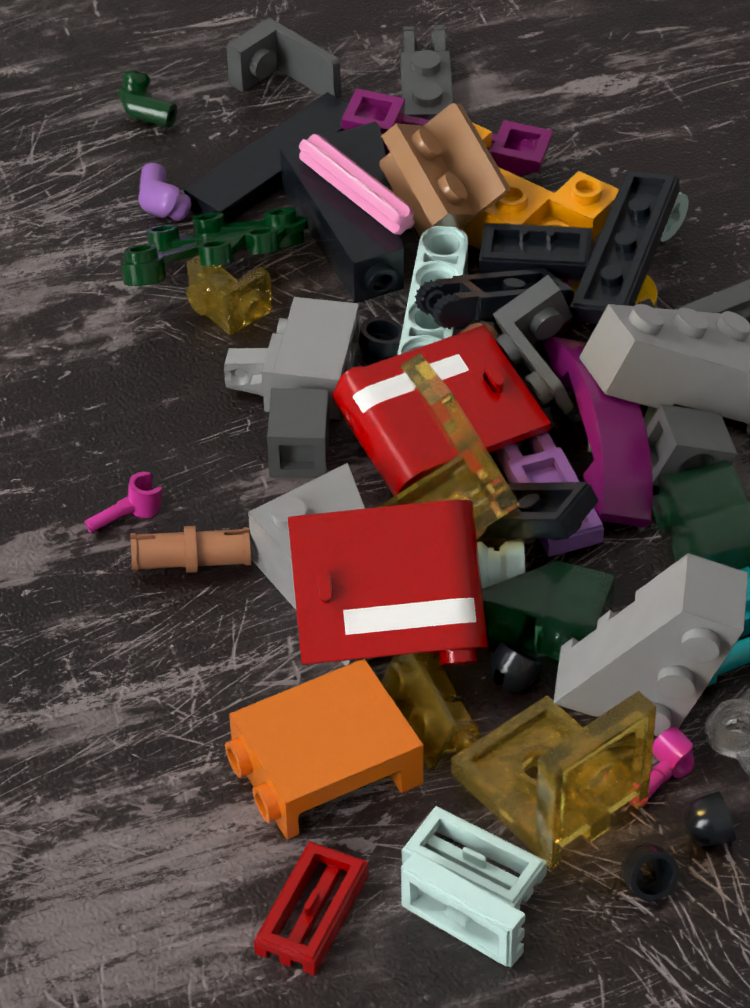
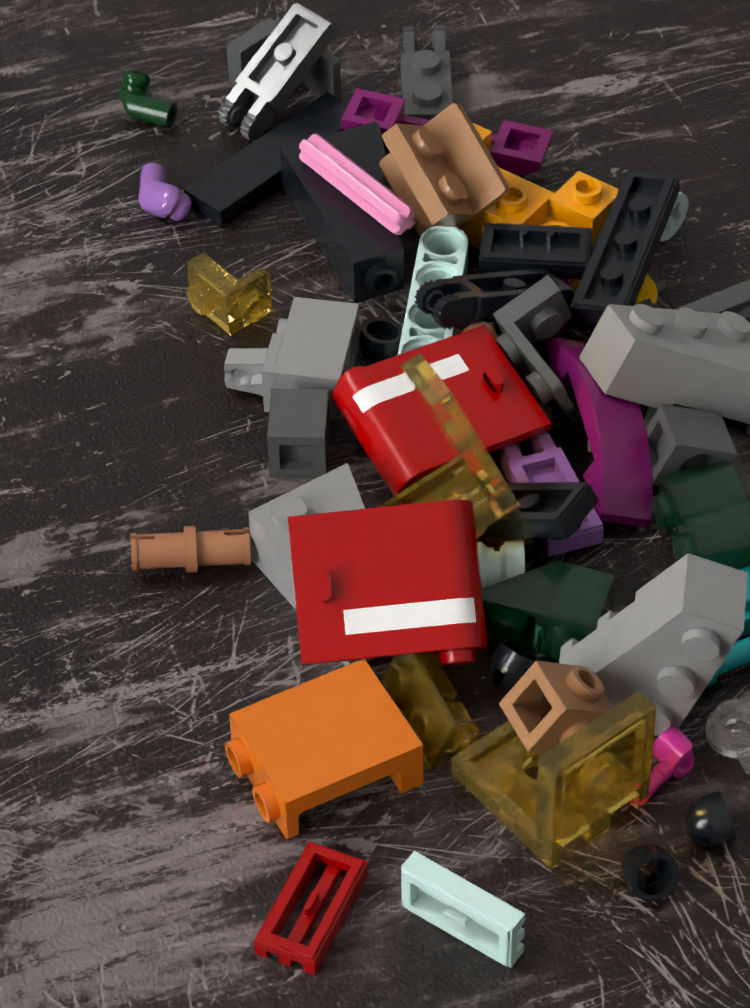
(140, 502): dark pink hand -> none
(212, 241): dark green plant -> none
(276, 71): none -> hinge
(471, 860): light aqua tile -> none
(553, 703): none -> medium nougat brick

